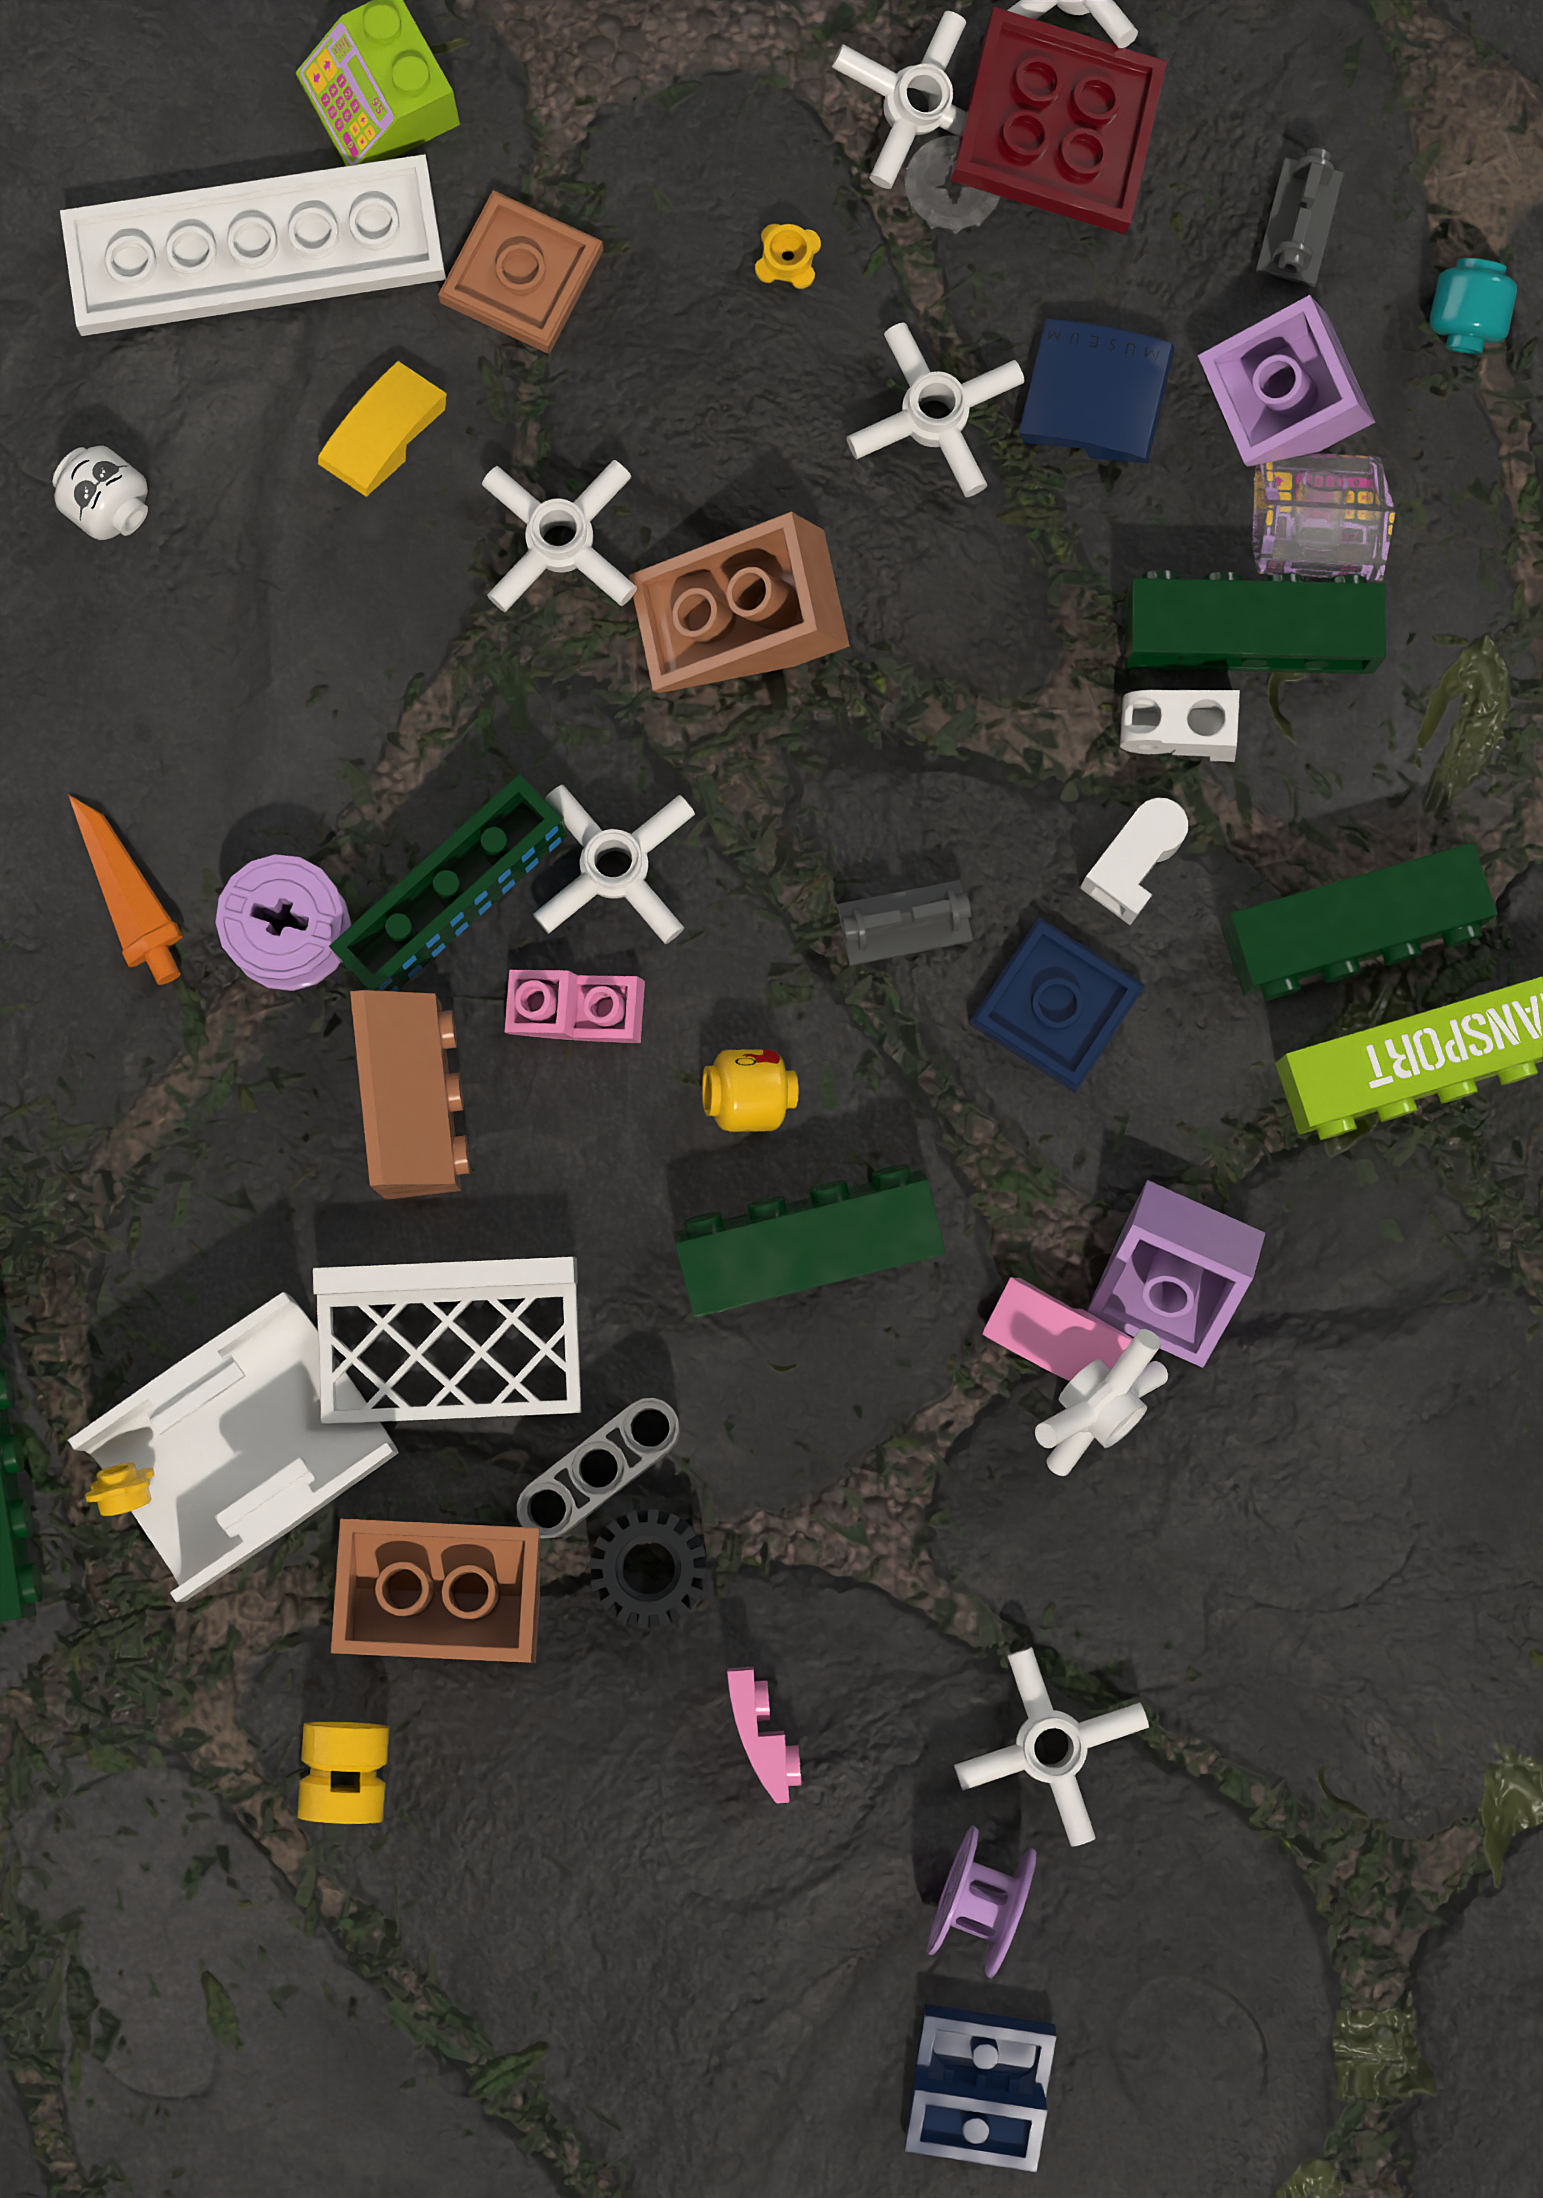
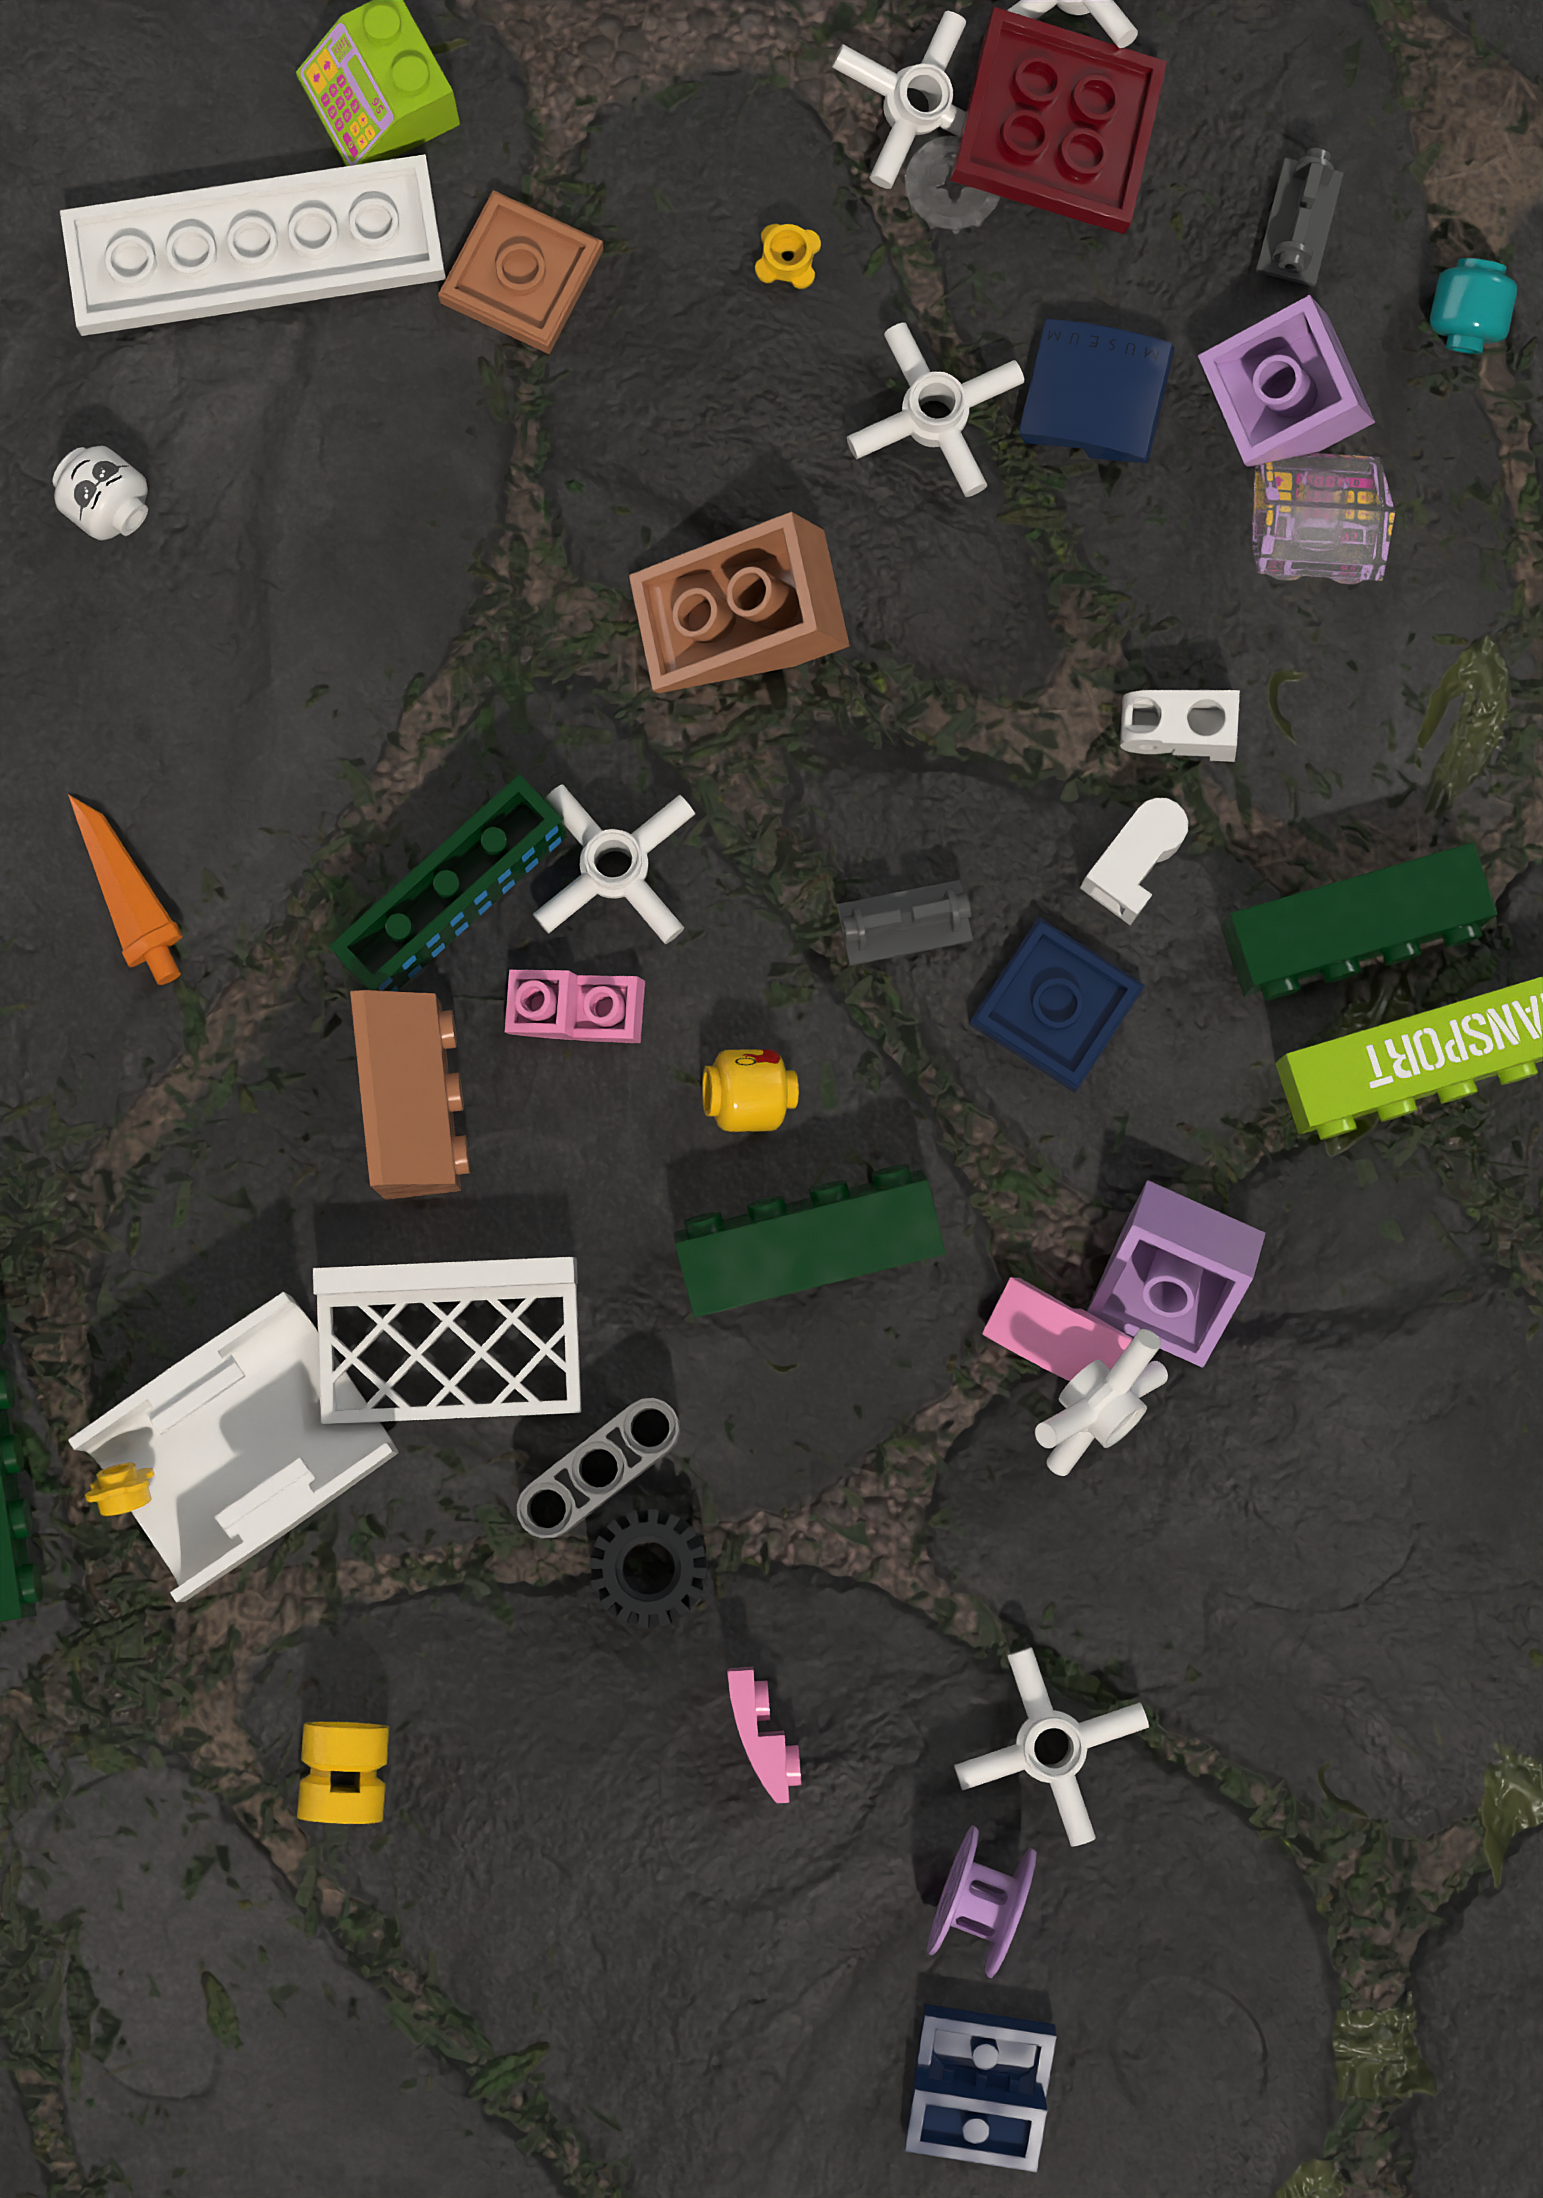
(272, 889): lavender piece -> none
(379, 427): yellow slope -> none
(437, 1591): nougat slope -> none
(555, 513): white bar -> none
(1255, 624): dark green brick -> none

